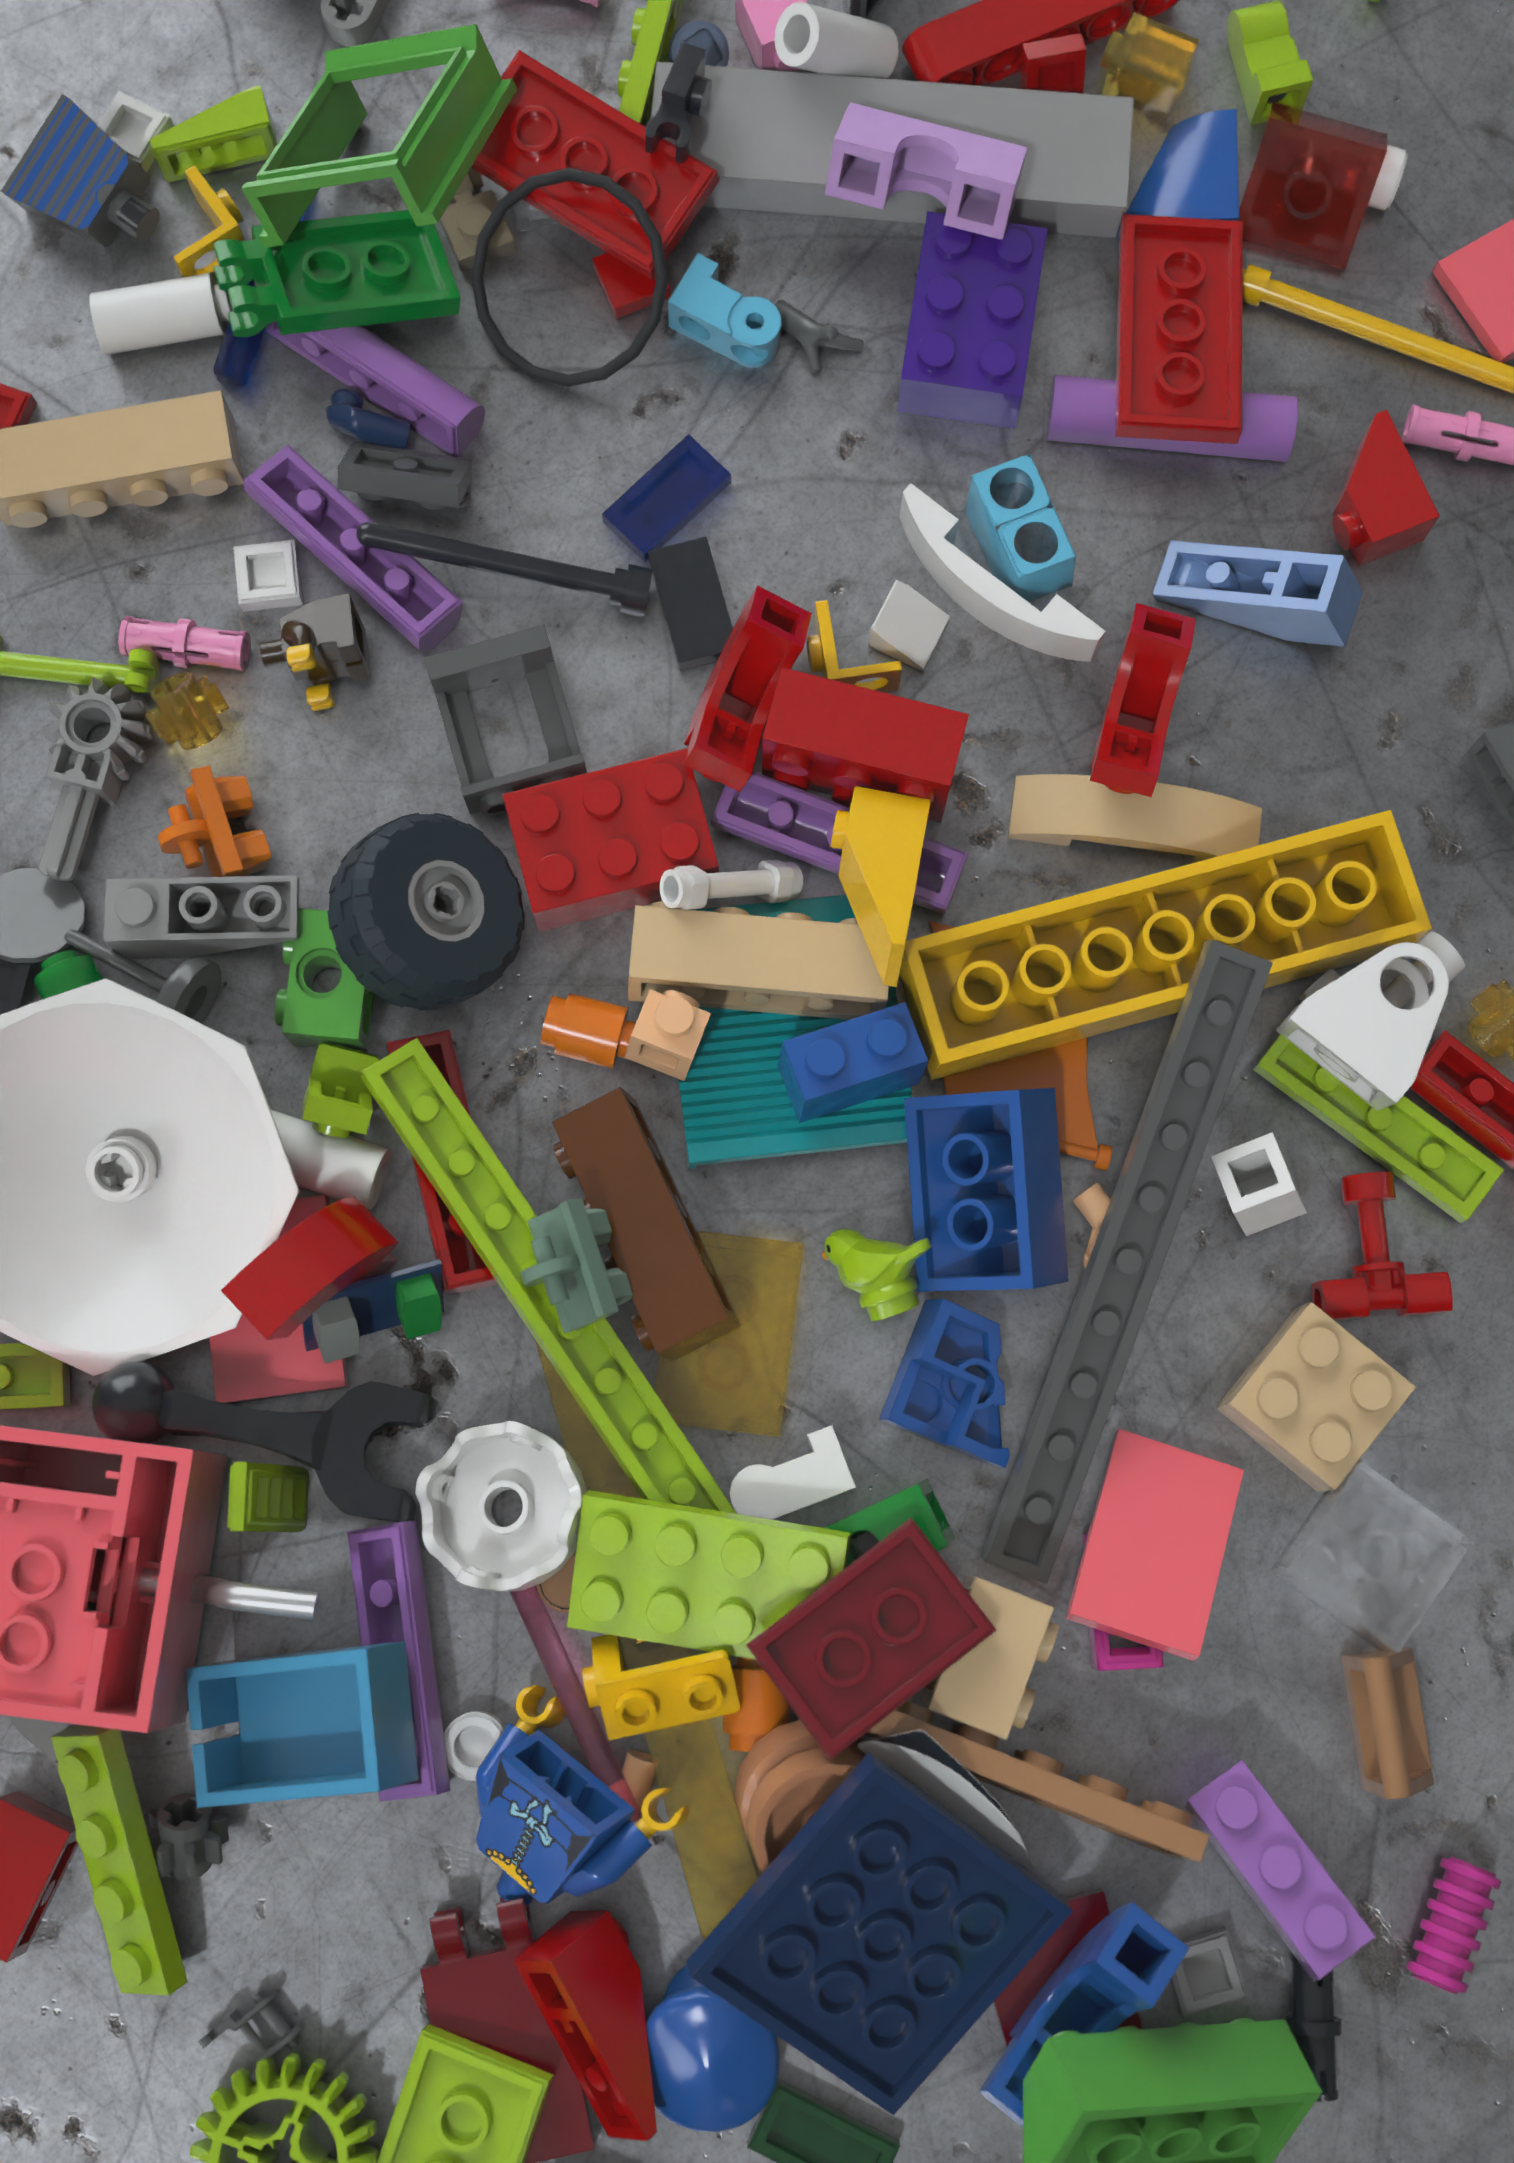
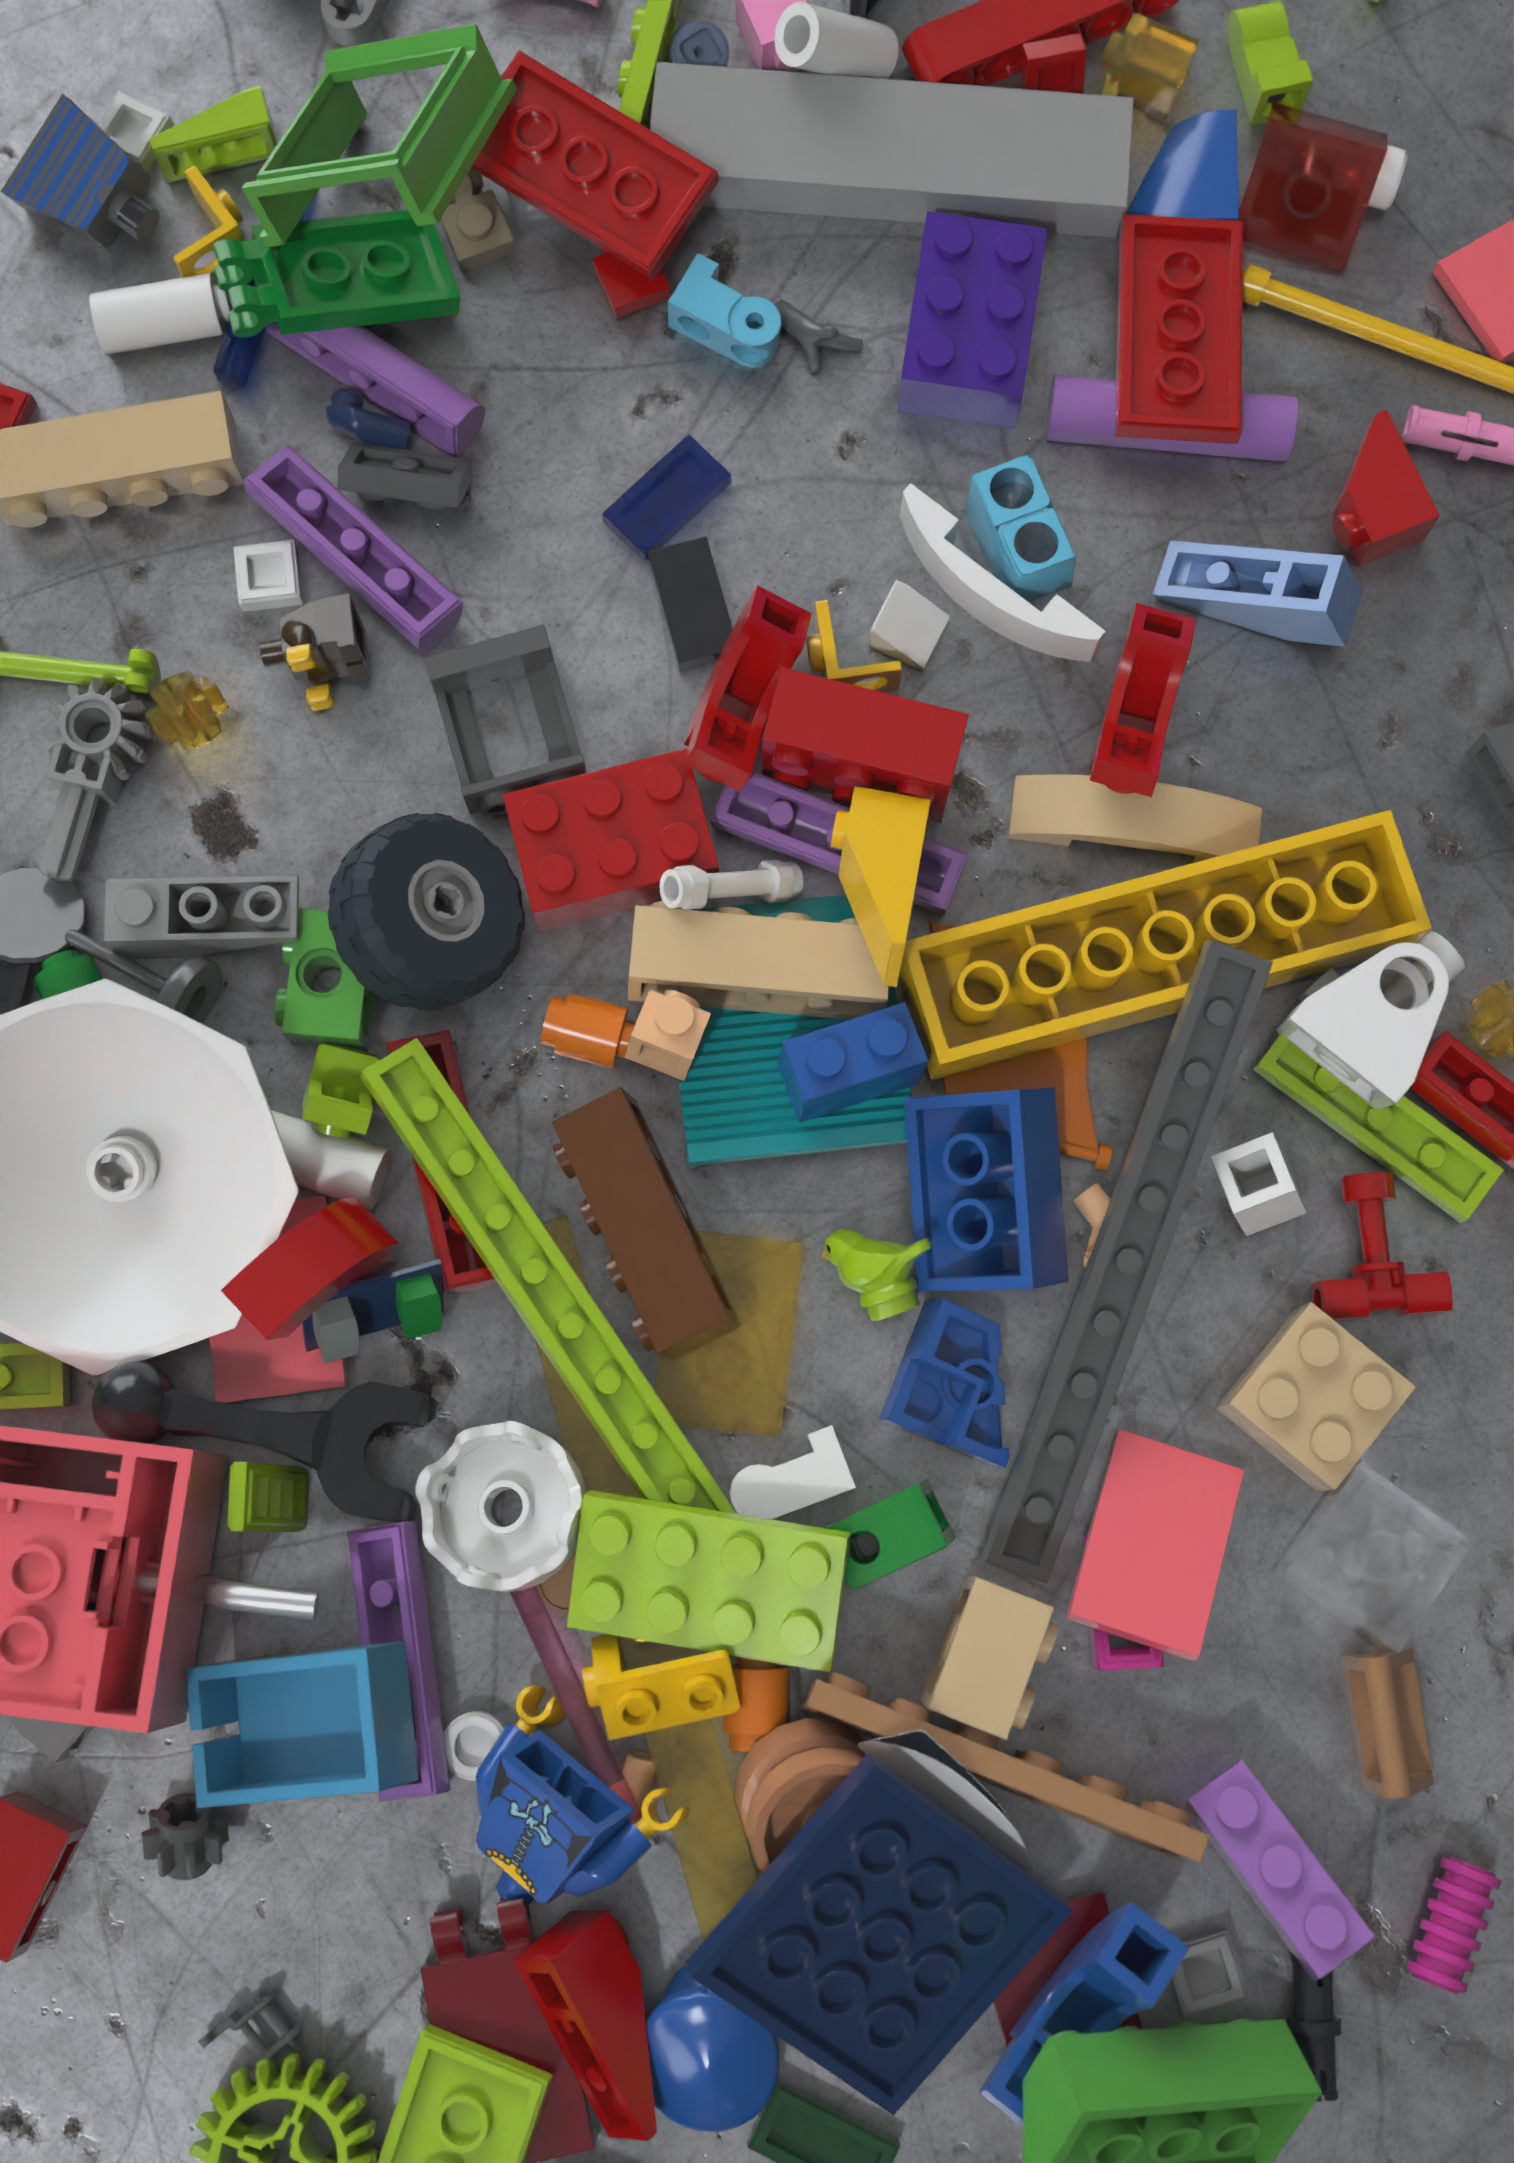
(119, 1860): lime plate -> none
(186, 643): bright pink pin -> none
(210, 805): orange hips -> none
(572, 1266): sand green hips -> none
(624, 587): black piece -> none
(659, 262): black piece -> none
(683, 95): black plate -> none
(870, 1638): dark red tile -> none
(892, 153): lavender arch -> none

